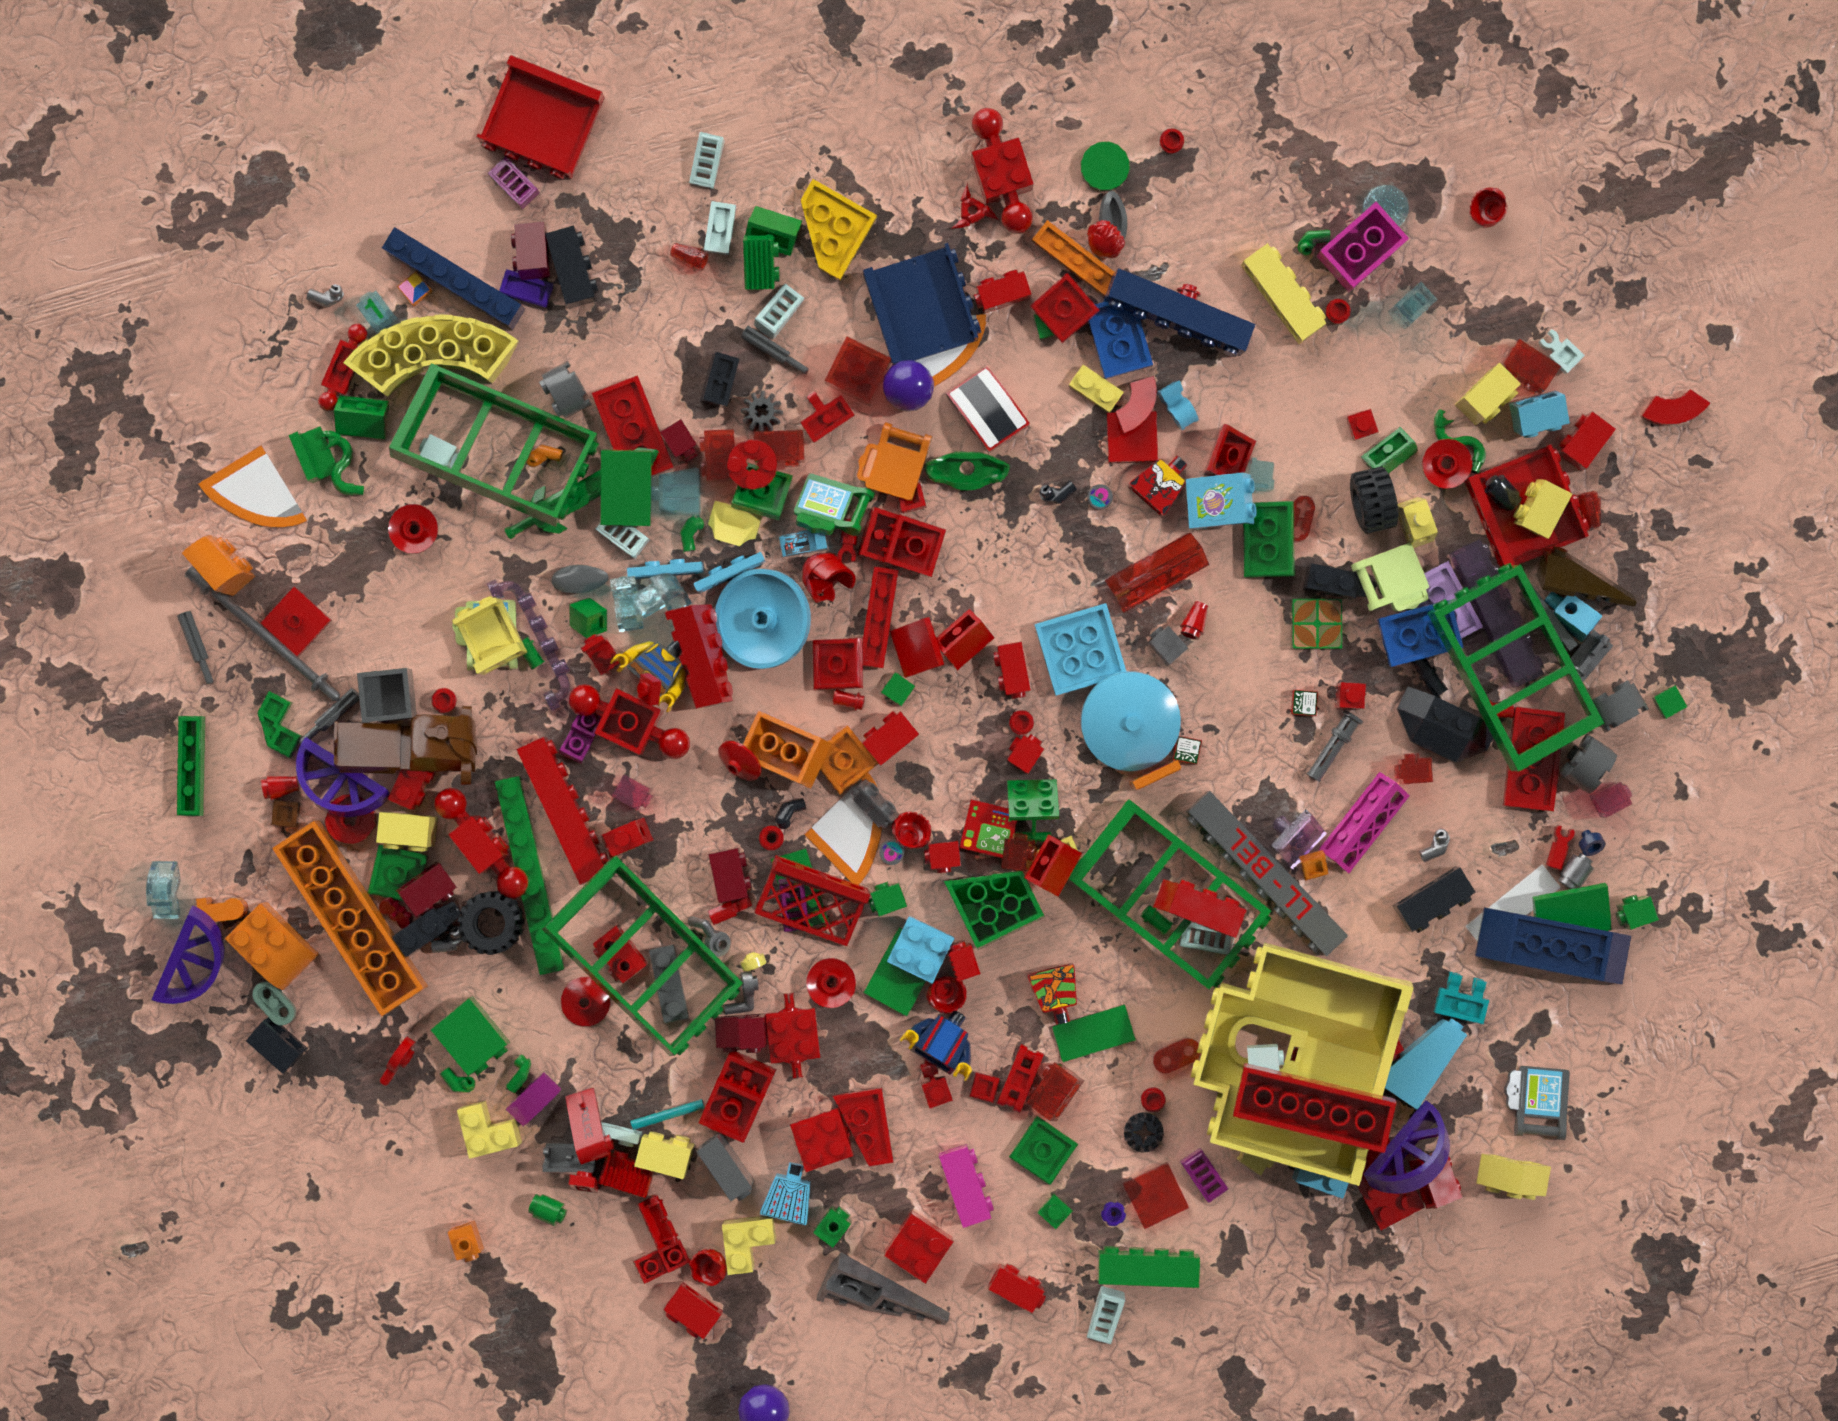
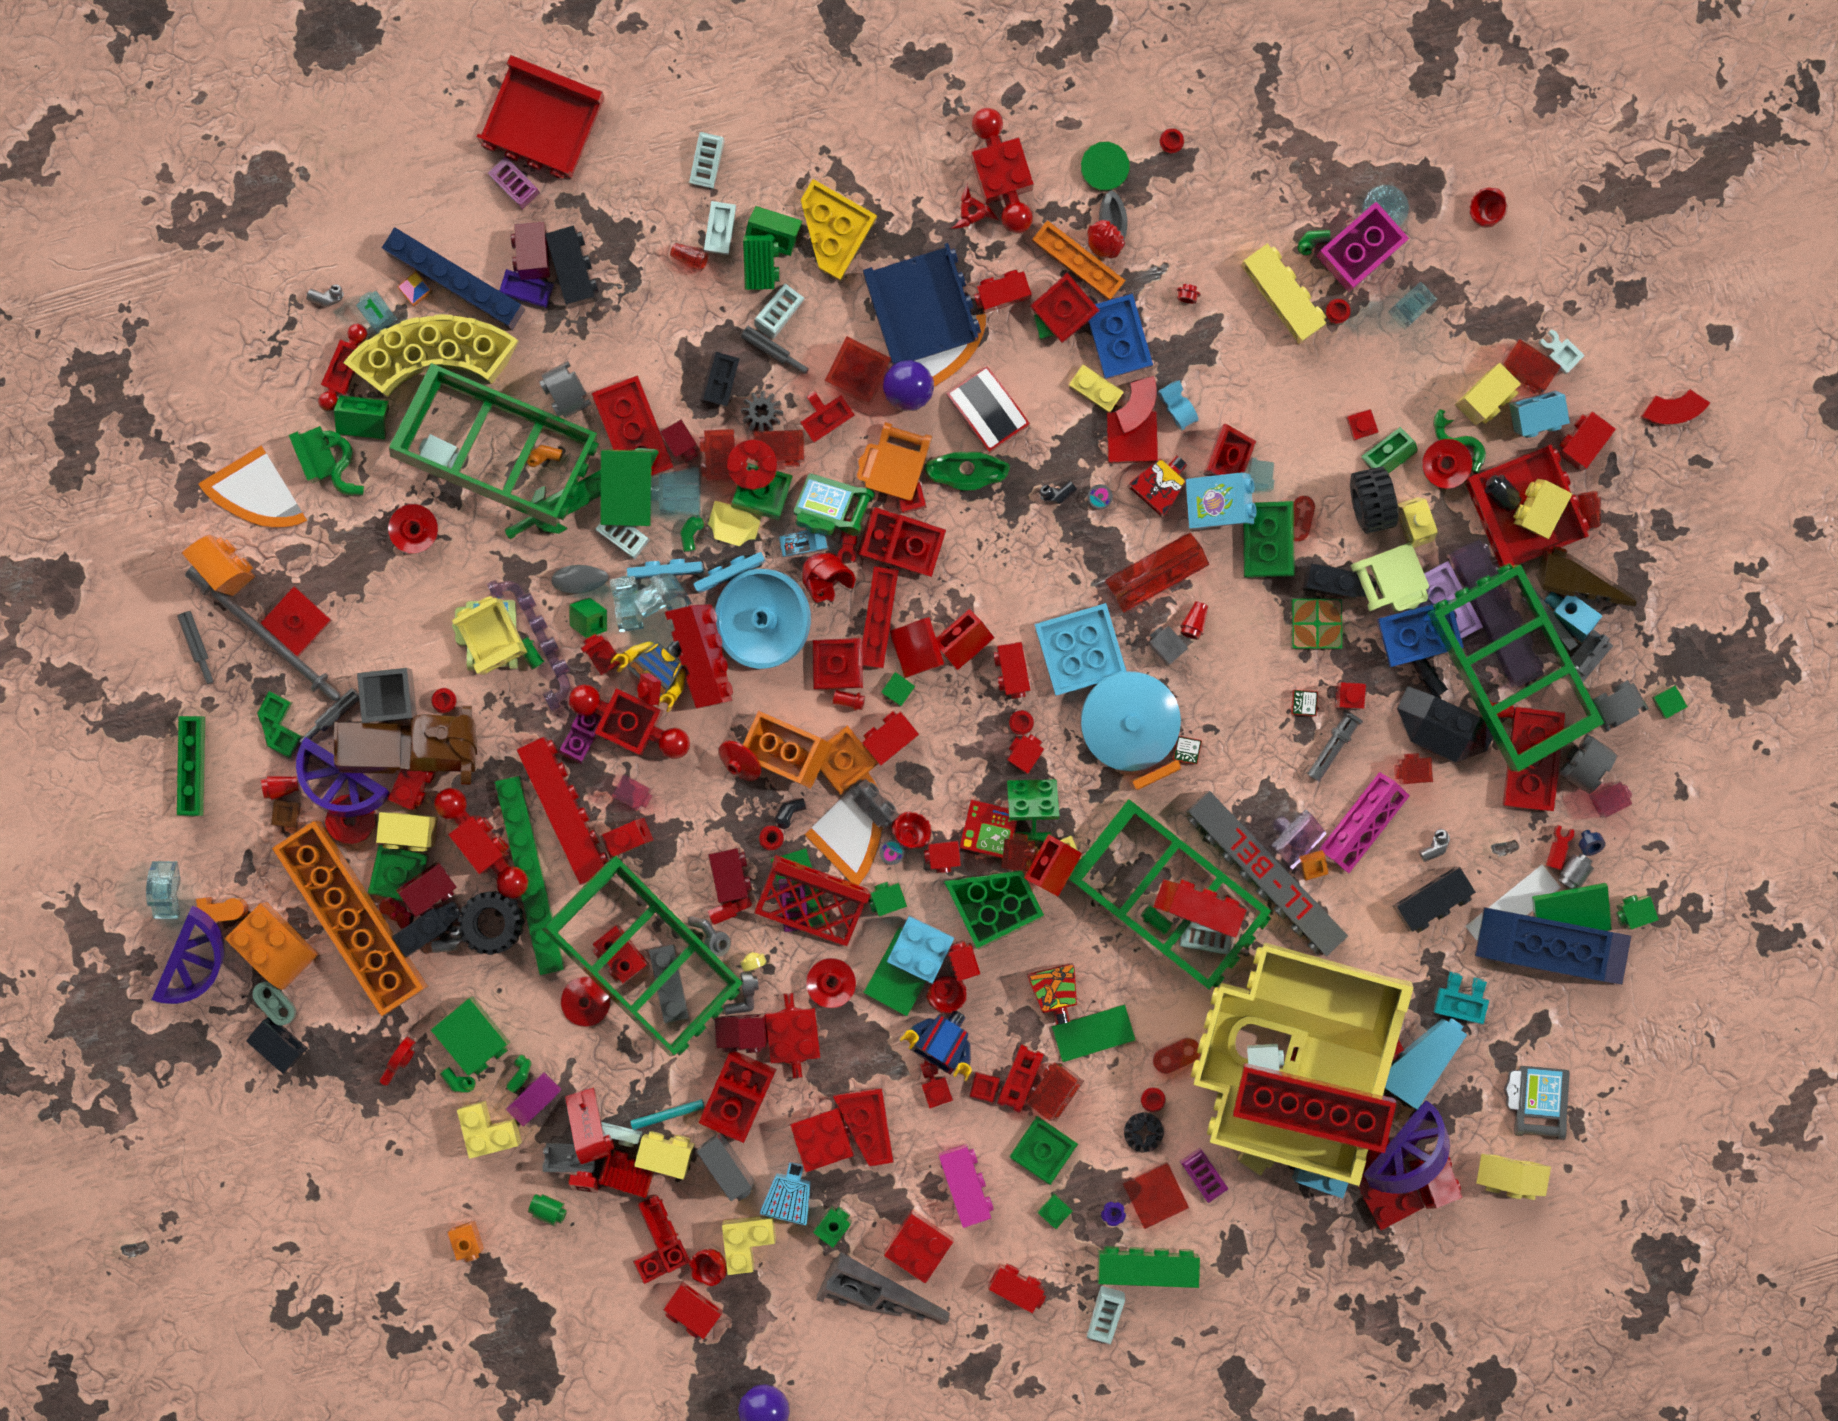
(1179, 313): dark blue brick -> none

